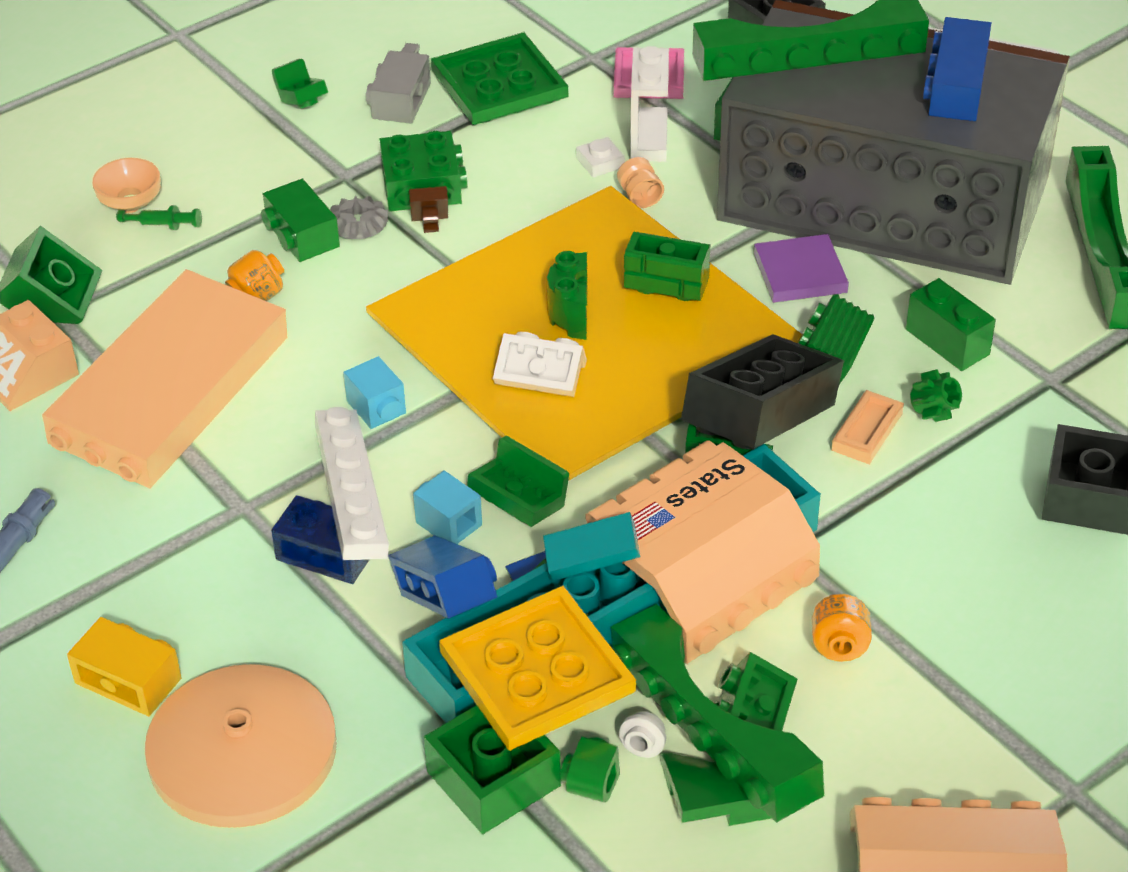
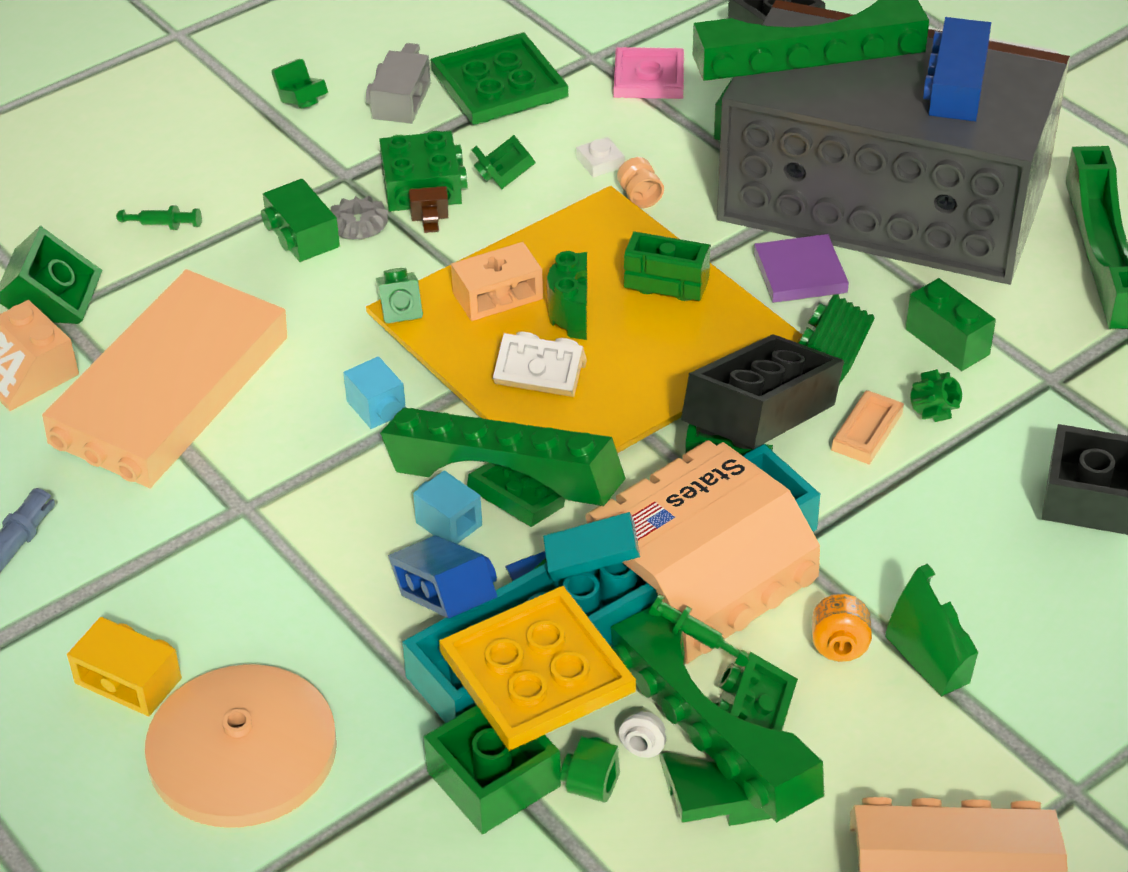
(126, 178): light nougat piece -> none
(256, 275): light orange head -> none
(309, 540): clear blue brick -> none
(351, 485): white plate -> none
(399, 295): none -> bracket
(497, 281): none -> light nougat brick
(504, 162): none -> green bracket
(569, 462): none -> green arch
(649, 124): white panel -> none
(696, 629): none -> green piece
(931, 635): none -> green slope

